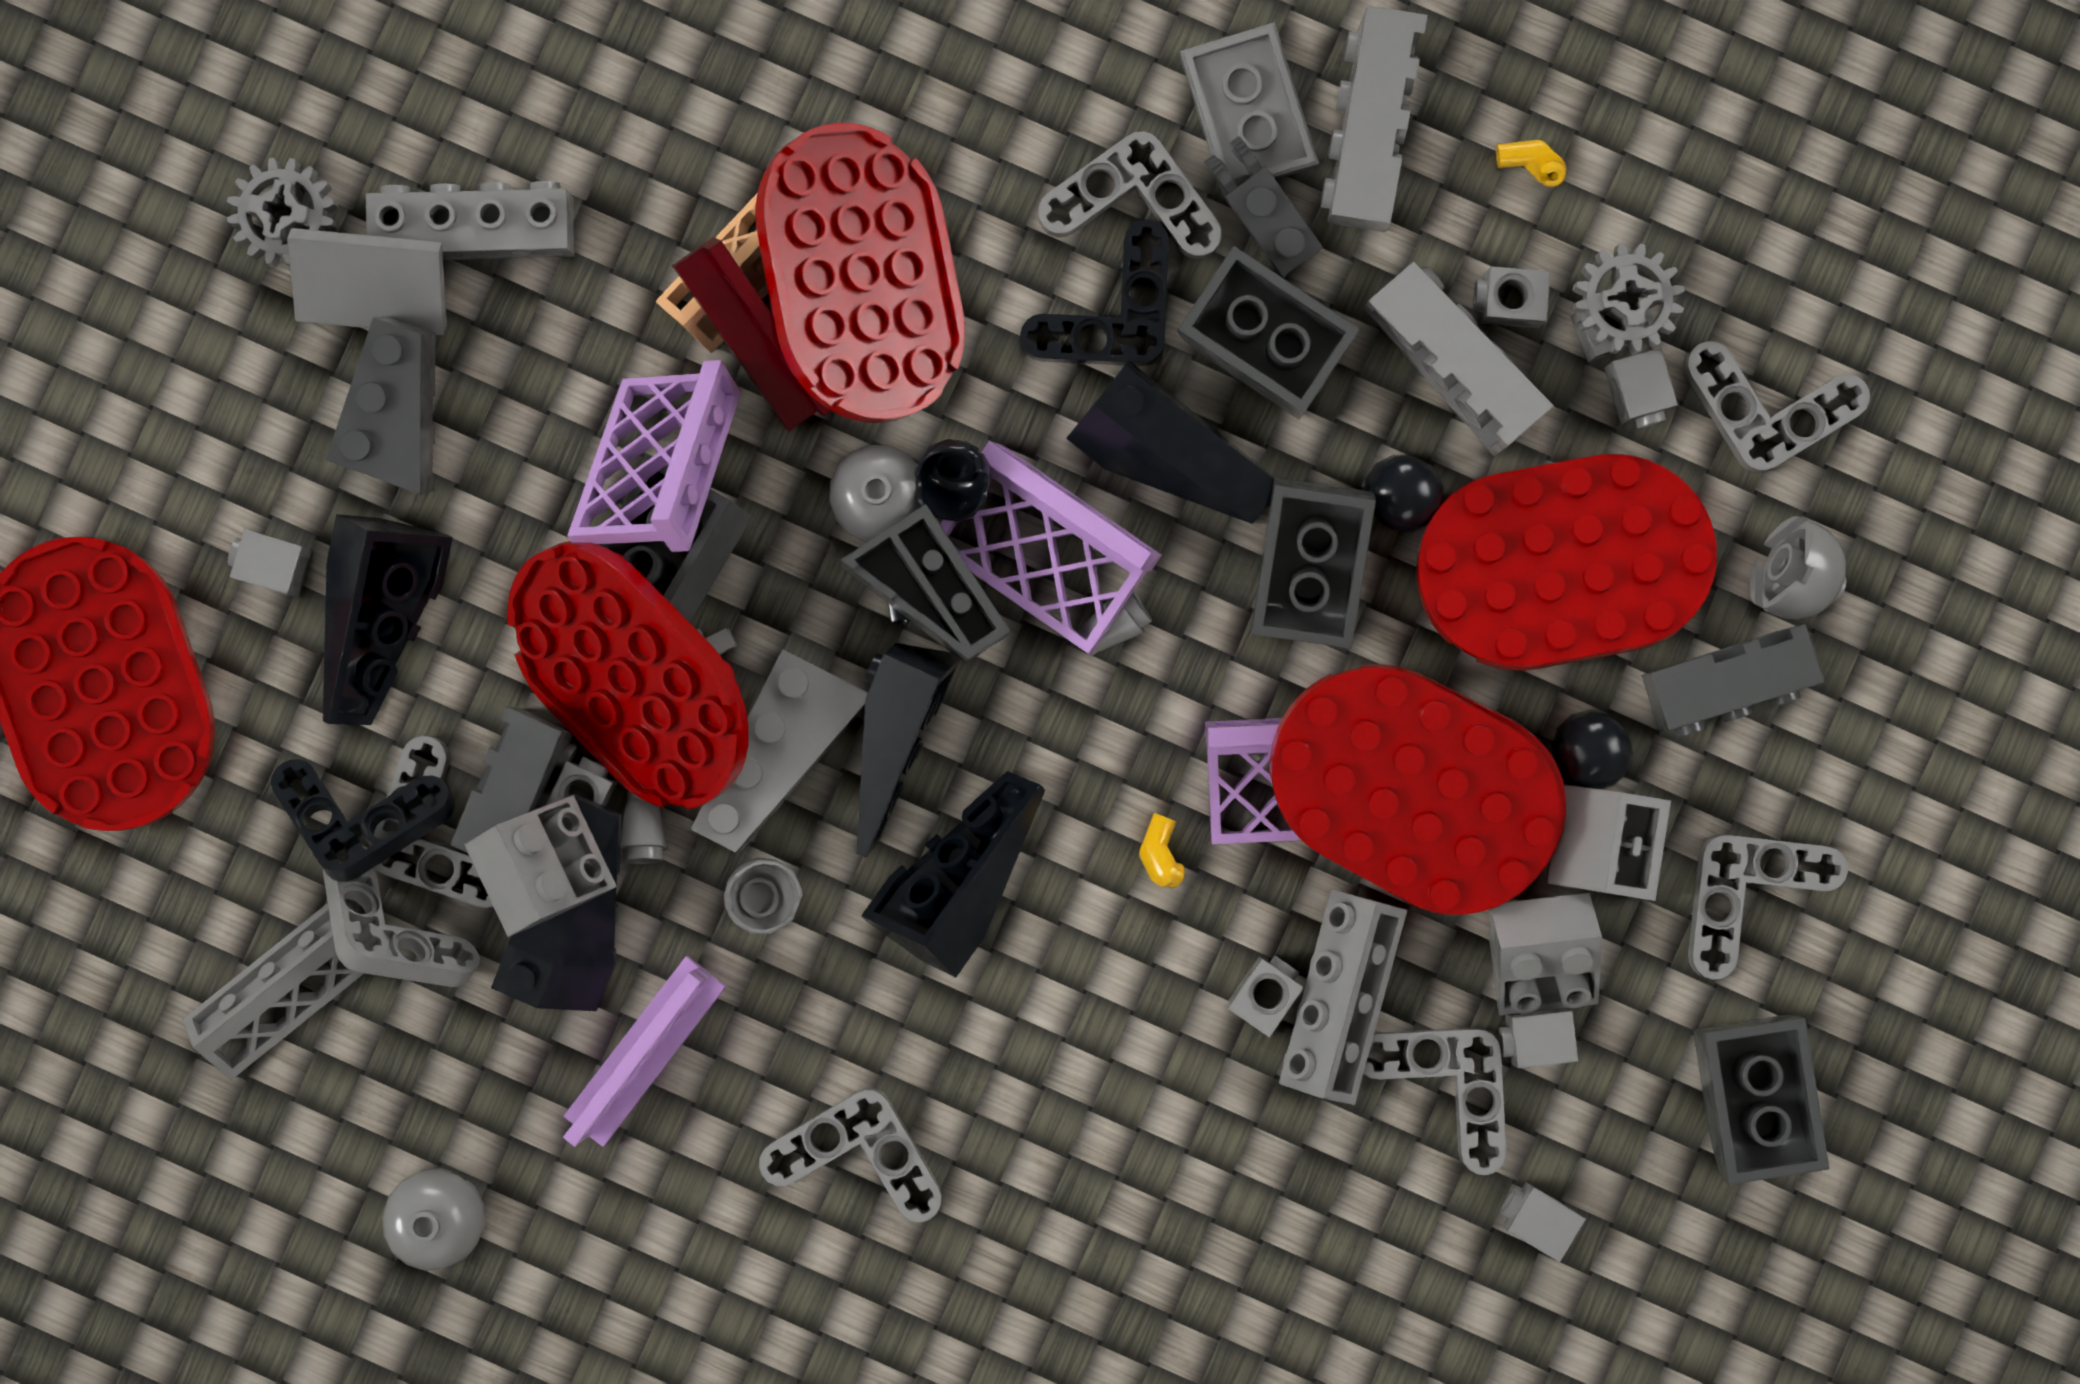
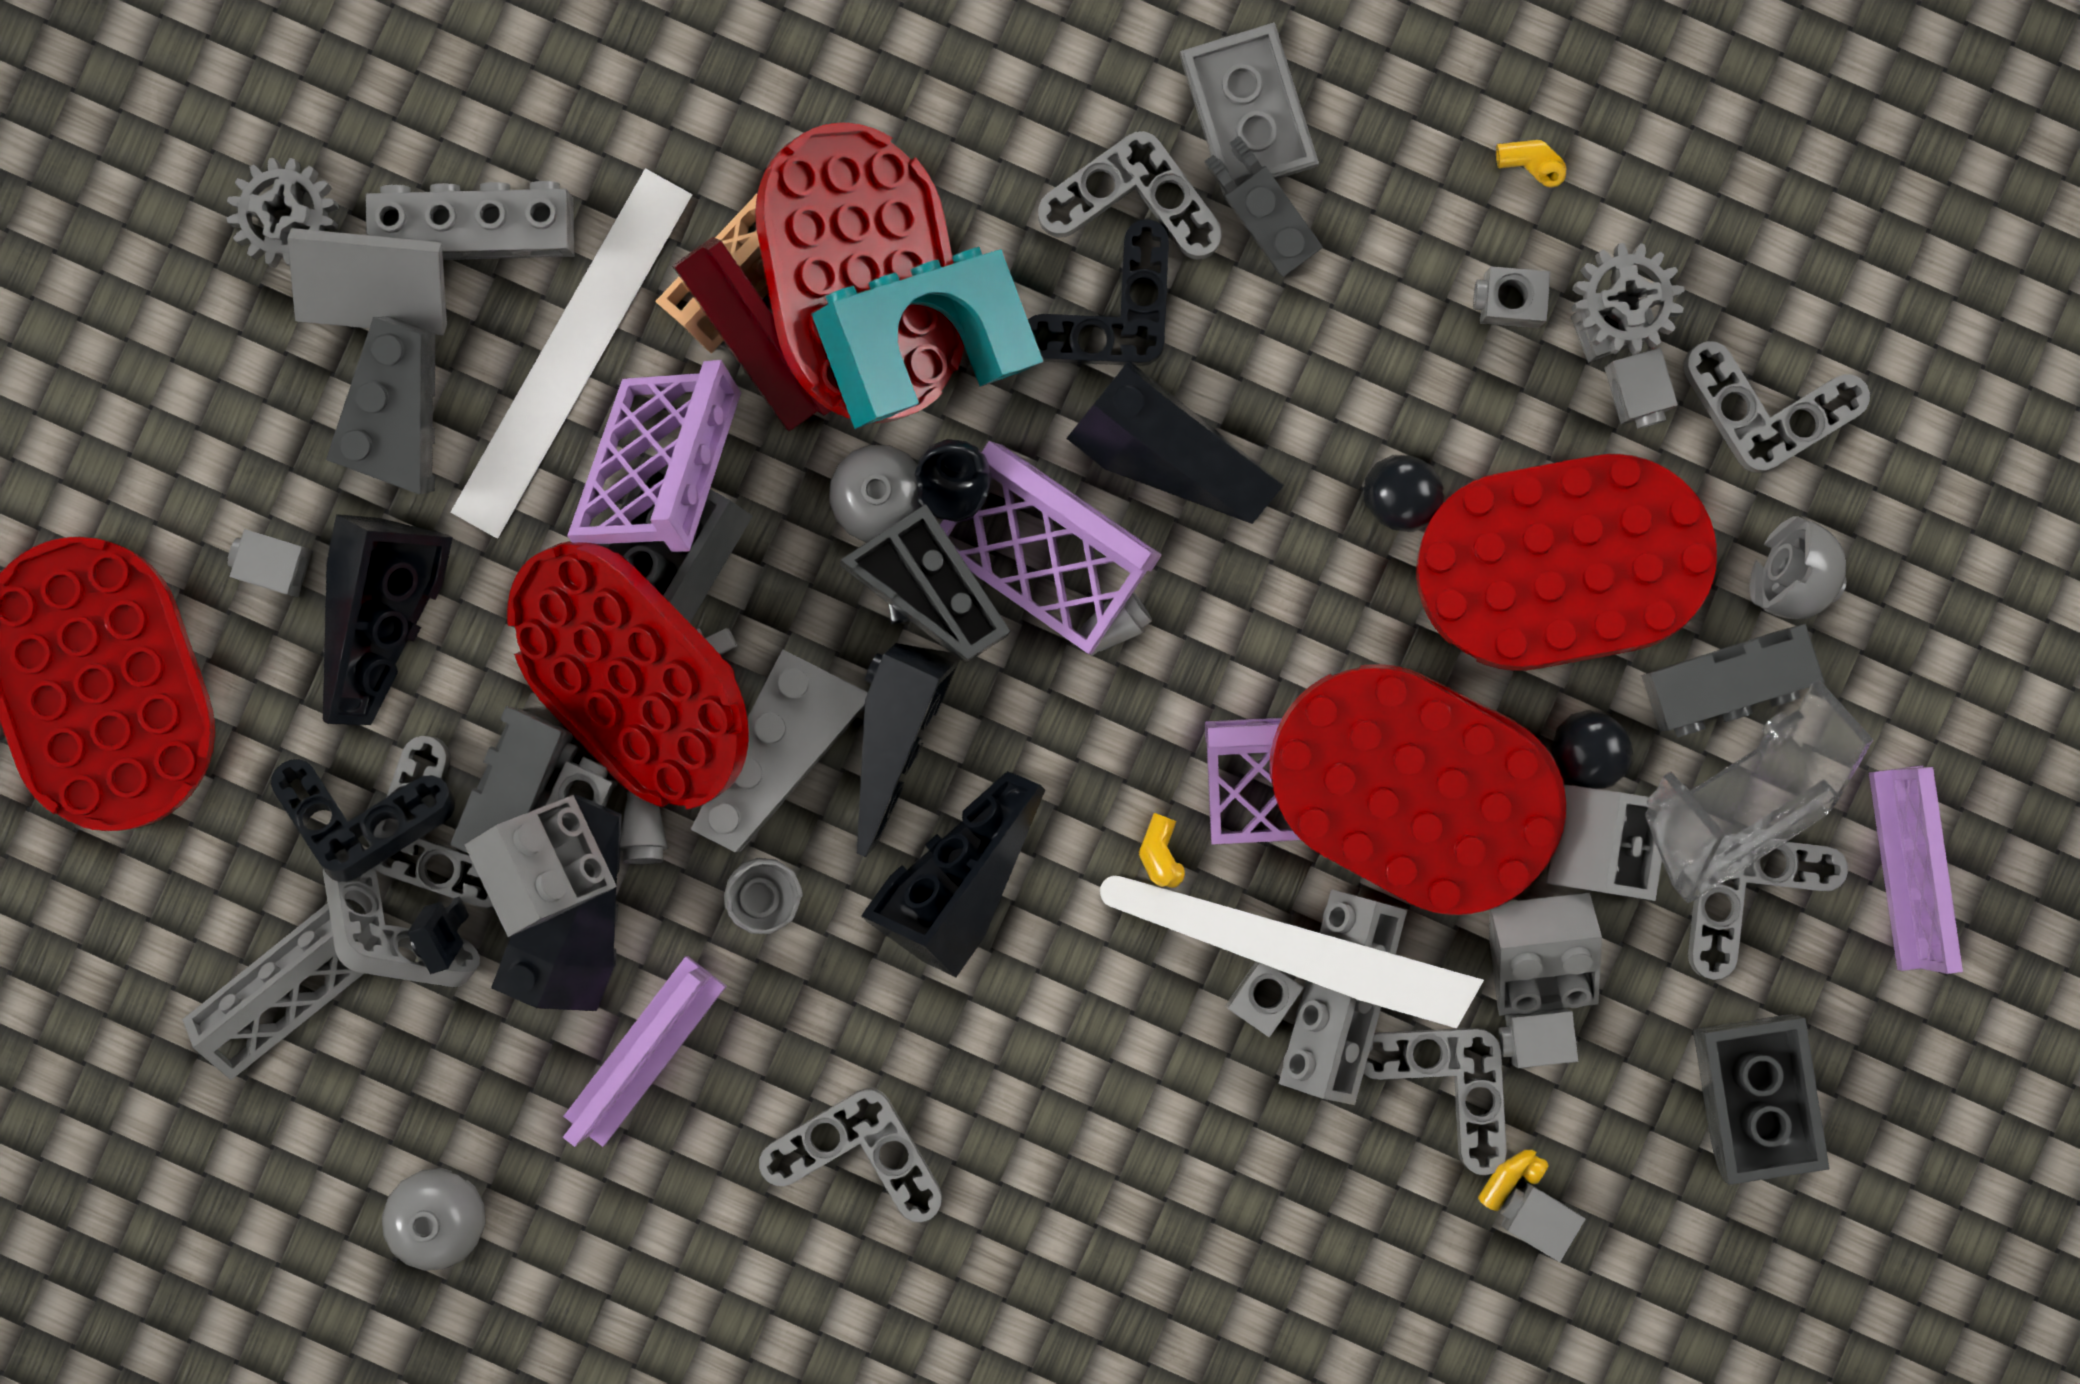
(436, 935): none -> black plate
(571, 353): none -> white sticker
(863, 330): none -> teal arch
(1267, 332): dark grey brick -> none
(1313, 563): dark grey brick -> none
(1313, 956): none -> white sticker
(1373, 118): light grey wedge -> none
(1457, 358): light grey wedge -> none
(1508, 1174): none -> yellow arm
(1759, 799): none -> clear windscreen
(1915, 869): none -> lavender fence

